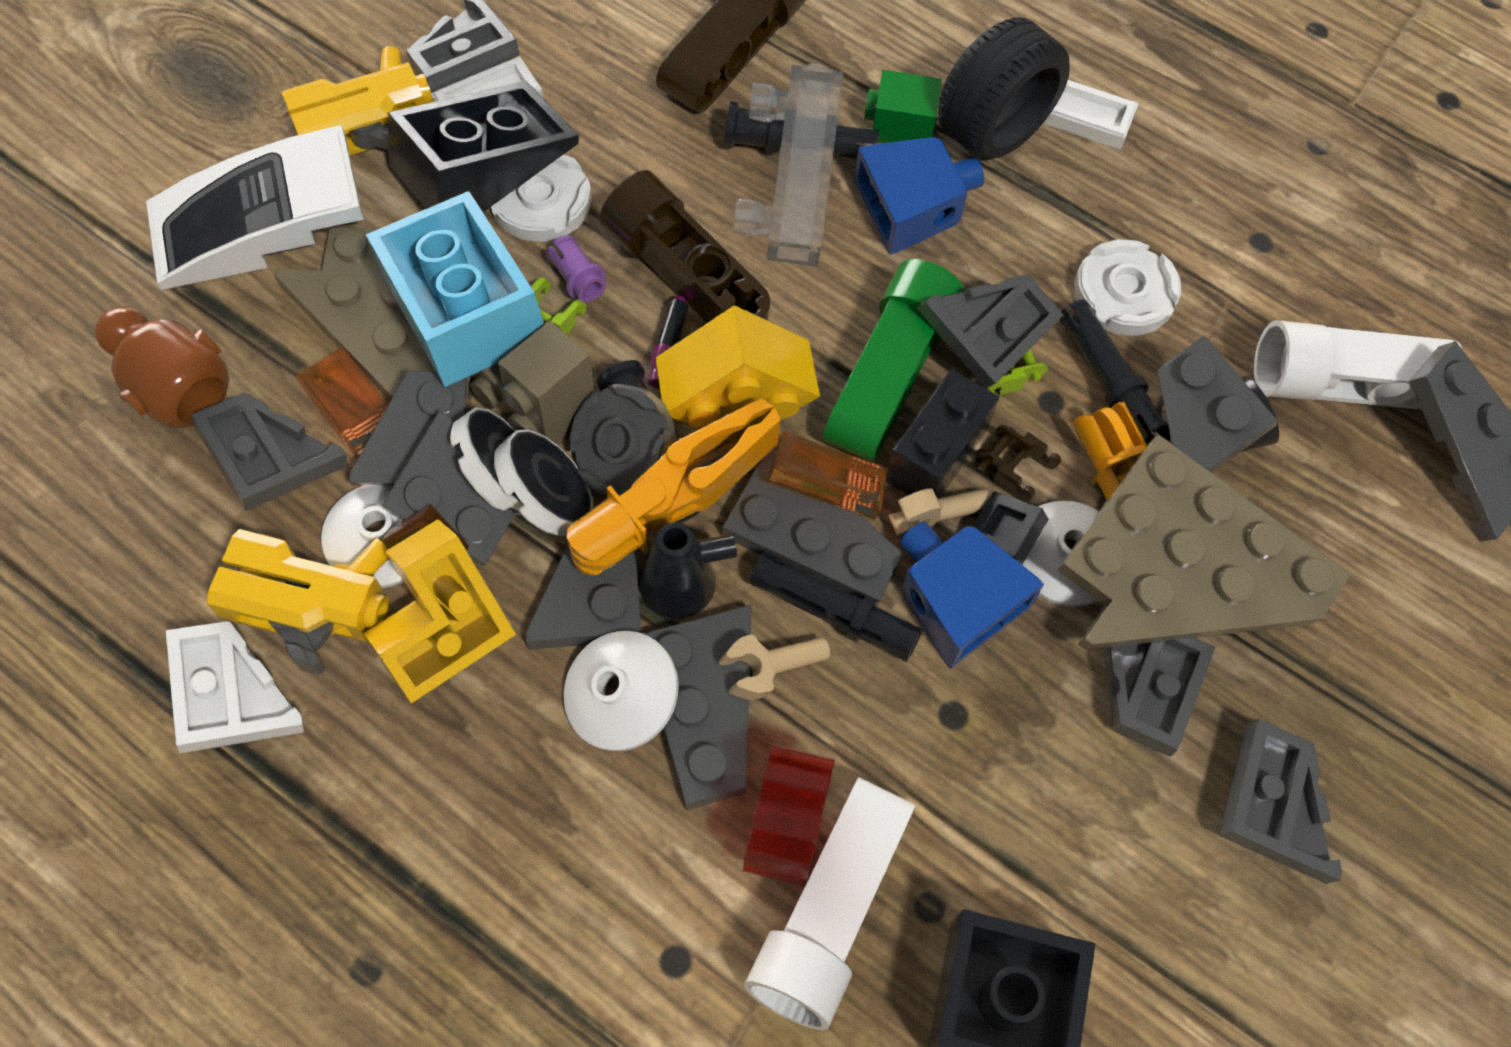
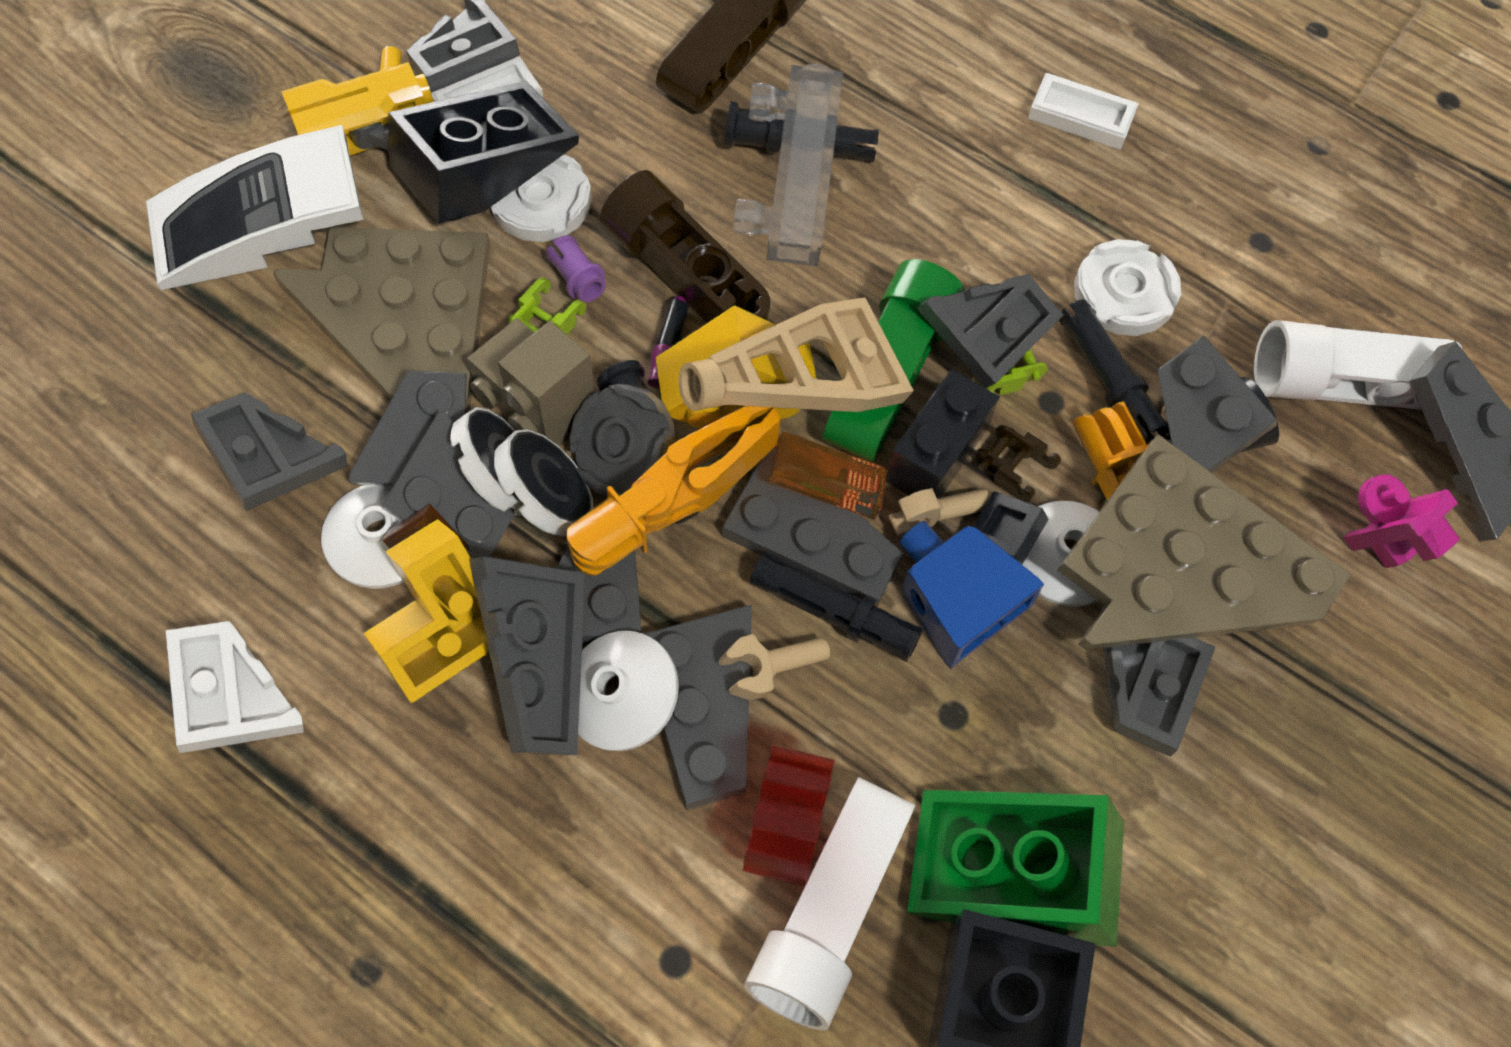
(162, 366): dark orange piece -> none
(298, 596): yellow piece -> none
(344, 399): clear orange tile -> none
(456, 287): medium azure brick -> none
(535, 650): none -> dark grey wing
(678, 571): black piece -> none
(854, 341): none -> tan plate
(903, 106): green brick -> none
(914, 189): blue torso -> none
(1003, 88): black tyre -> none
(1021, 860): none -> green slope
(1278, 802): dark grey wing -> none
(1402, 524): none -> dark pink hips

